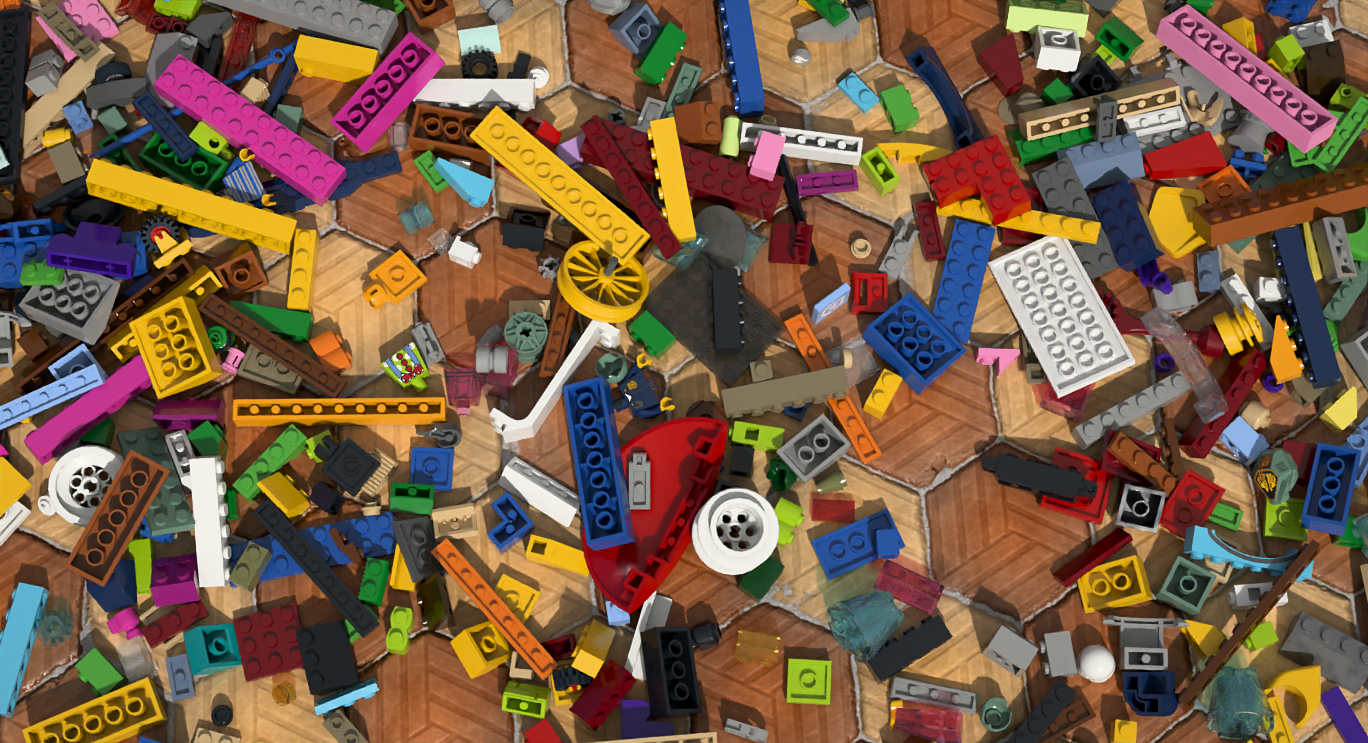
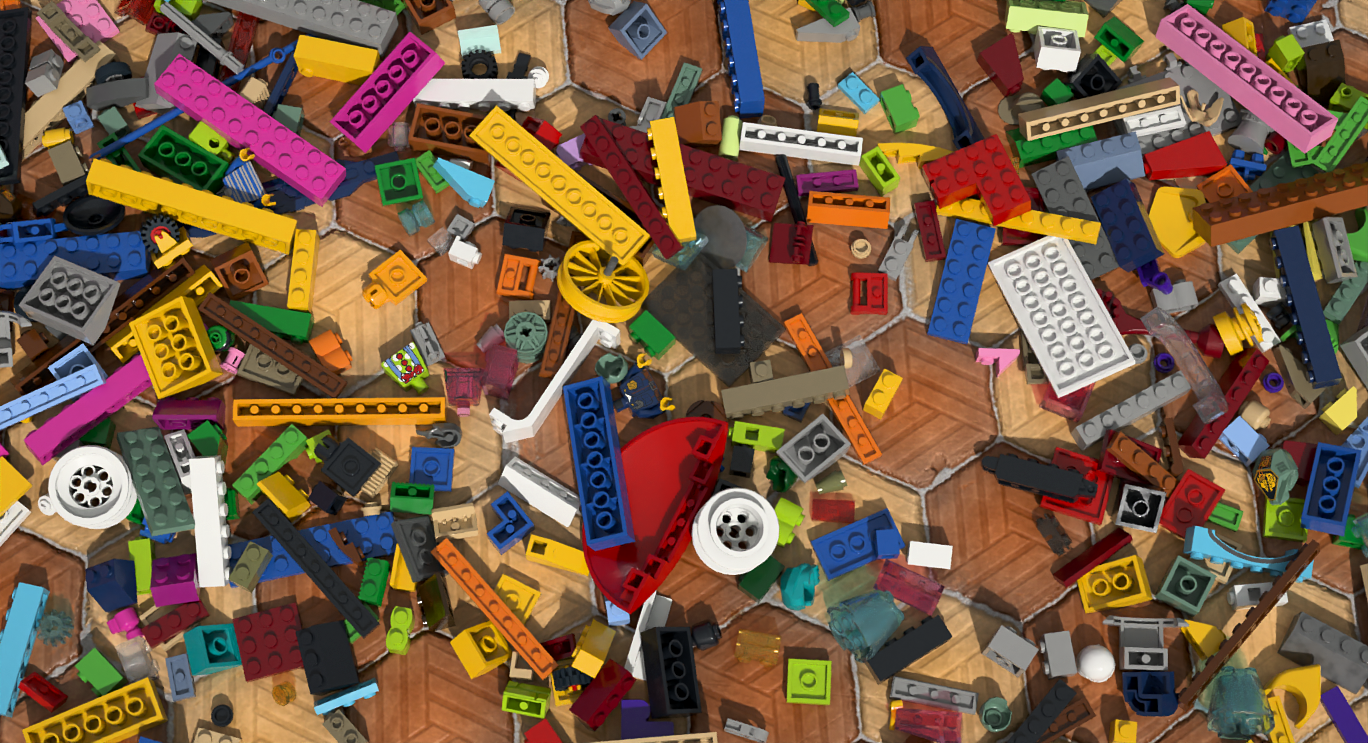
(40, 274): bright green plate -> none
(43, 691): none -> red plate
(93, 250): dark purple brick -> none
(117, 518): dark orange brick -> none
(165, 126): dark blue tile -> none
(225, 57): none -> light grey axle
(398, 182): none -> green brick
(460, 227): none -> light grey plate
(491, 359): light grey wheel -> none
(511, 277): none -> orange plate
(640, 482): light grey hinge -> none
(660, 54): green brick -> none
(767, 155): bright pink brick -> none
(799, 586): none -> teal helmet
(800, 56): light grey tile -> none
(813, 96): none -> black pin
(830, 303): light blue tile -> none
(838, 122): none -> yellow panel
(848, 209): none -> orange brick
(913, 343): blue slope -> none
(929, 554): none -> white hinge
(1050, 526): none -> clear smoke hinge
(1106, 119): dark grey hinge -> none
(1138, 352): none -> light grey plate
(1208, 272): sand blue plate -> none
(1261, 637): lime brick -> none
(1283, 359): light orange slope -> none

